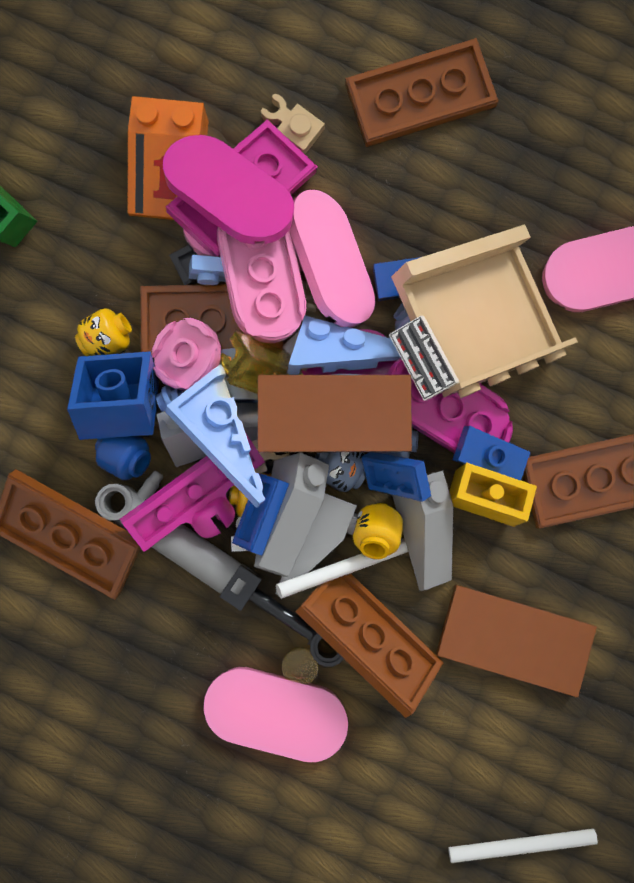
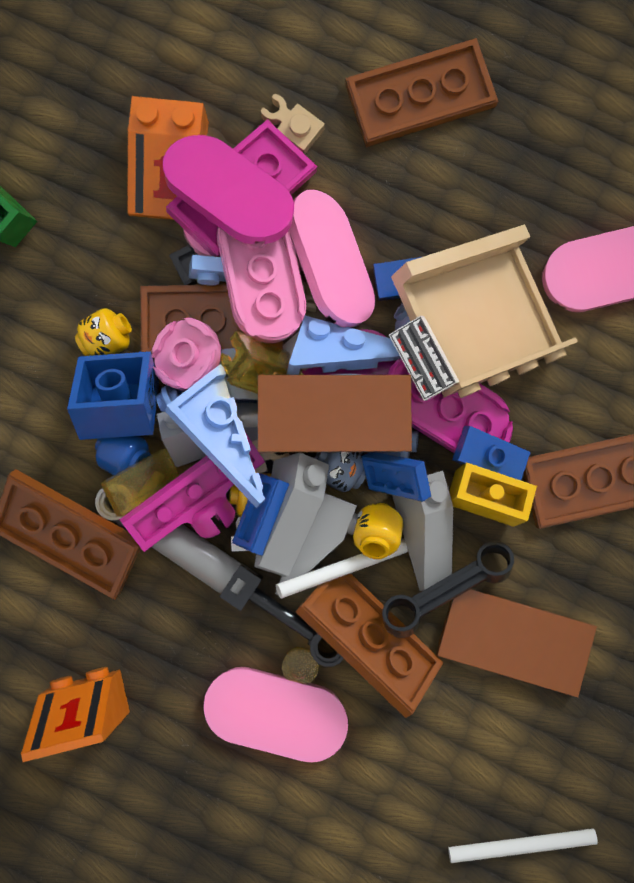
(76, 713): none -> orange slope
(139, 482): none -> clear yellow tile
(448, 588): none -> black piece

